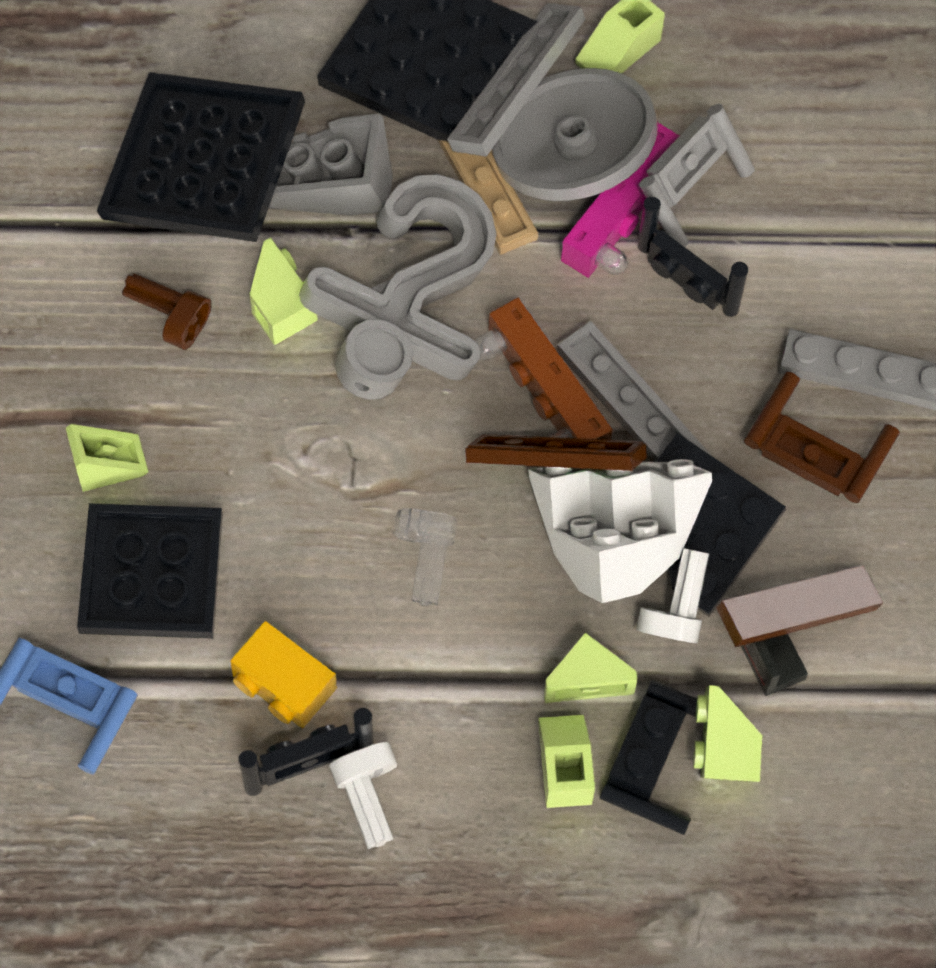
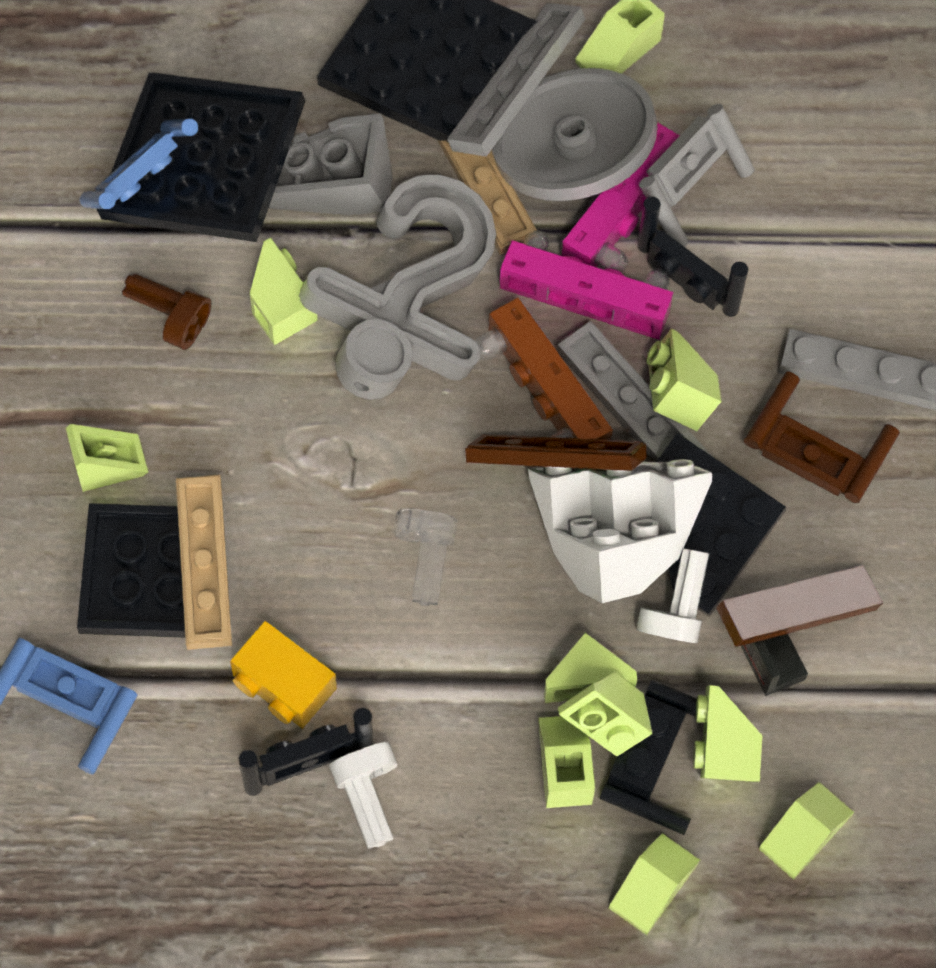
(150, 157): none -> medium blue plate
(203, 562): none -> tan tile
(585, 288): none -> dark pink piece
(610, 713): none -> yellowish green slope
(653, 883): none -> yellowish green slope
(681, 382): none -> yellowish green slope
(805, 829): none -> yellowish green slope

